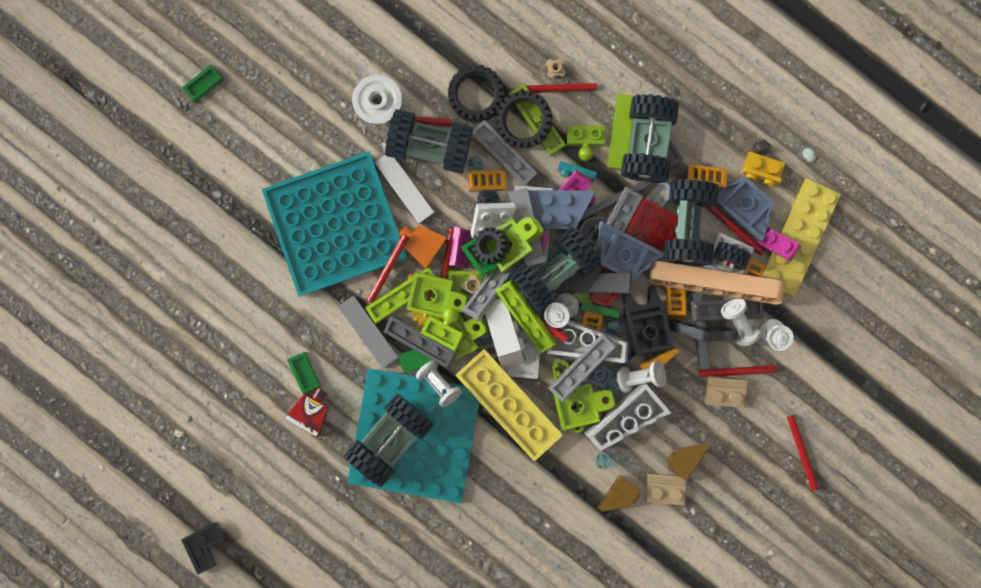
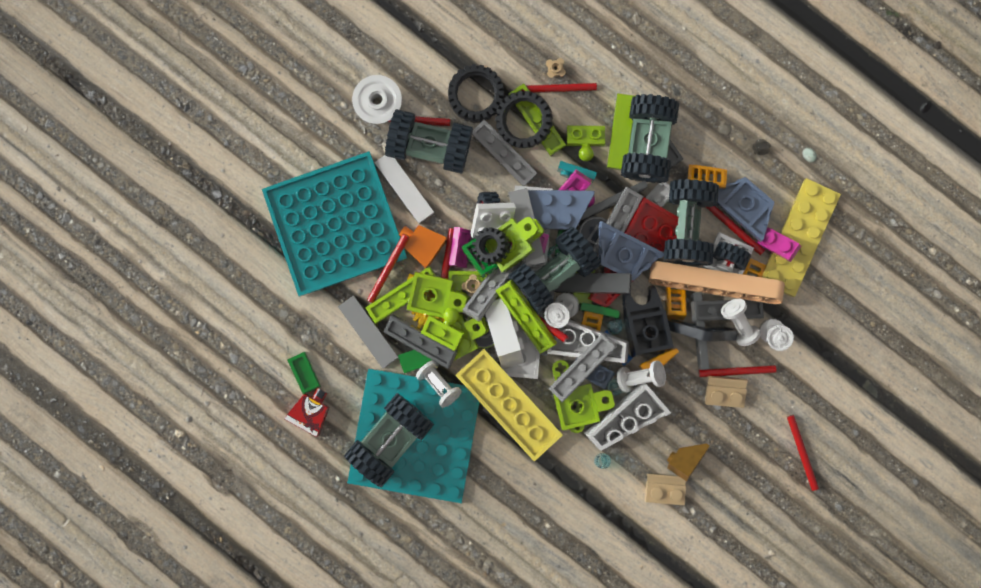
(198, 546): black plate -> none
(202, 83): green tile -> none
(472, 188): light orange slope -> none
(475, 160): clear light blue hinge -> none
(619, 495): pearl gold slope -> none
(763, 169): yellow bracket -> none

